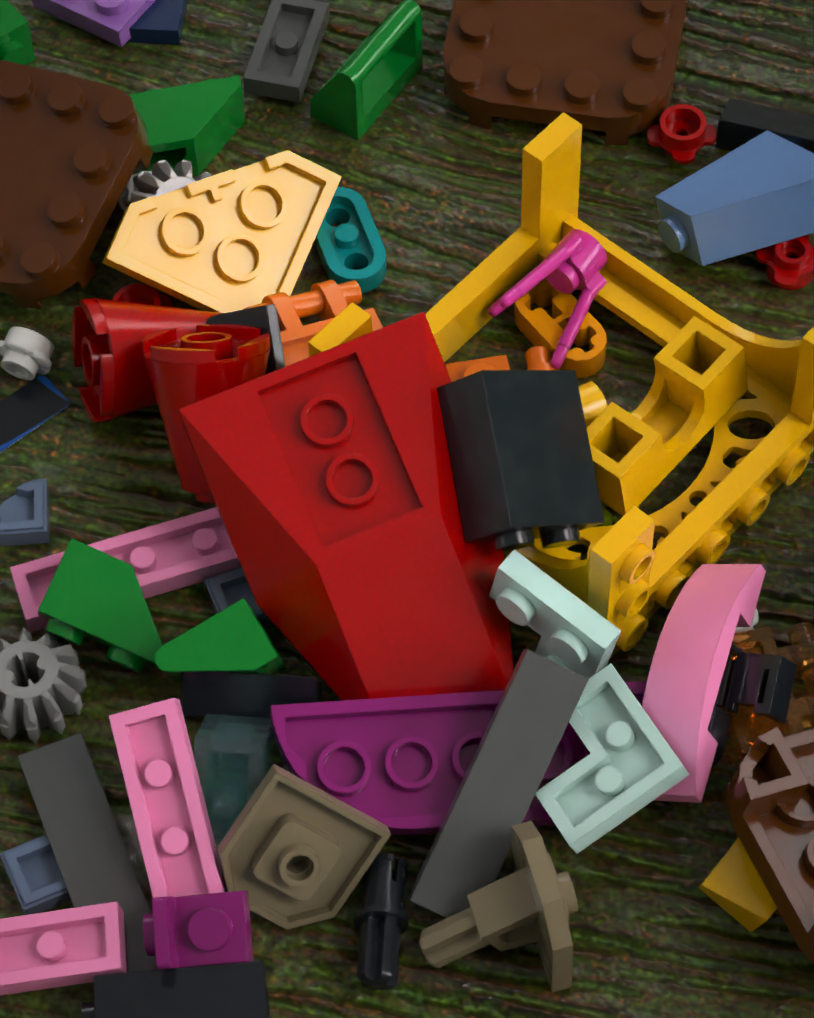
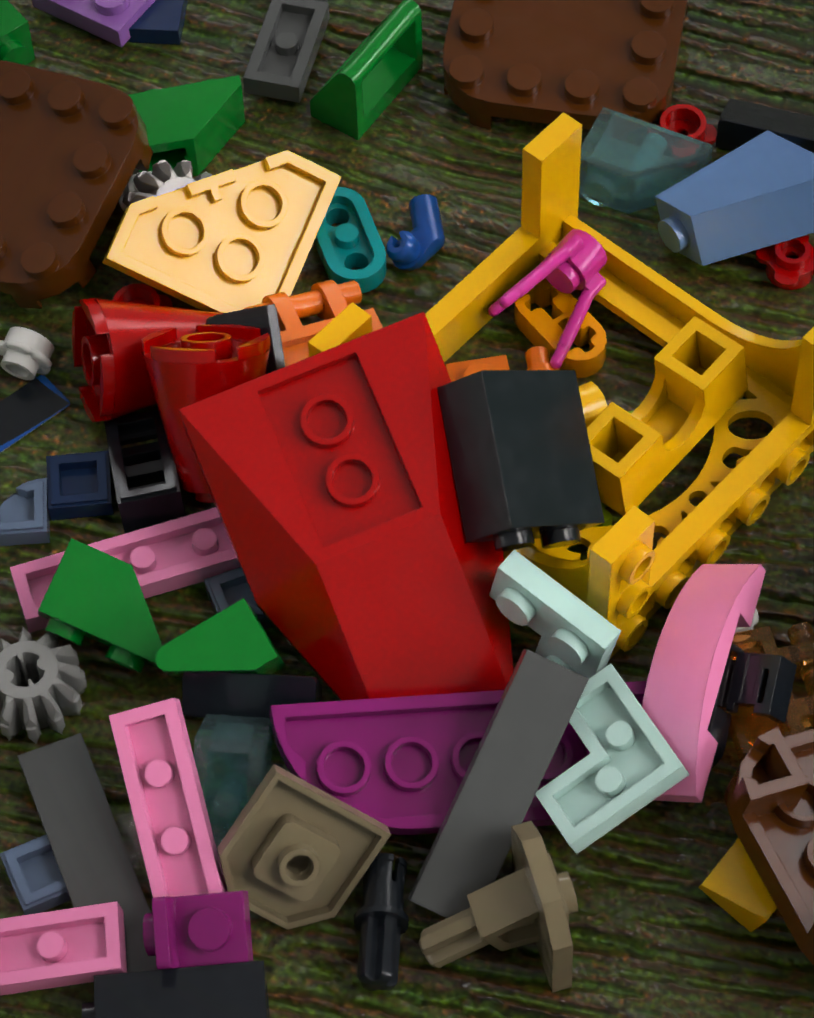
(79, 485): none -> dark blue tile
(143, 474): none -> black slope
(424, 240): none -> blue arm
(633, 161): none -> clear light blue slope

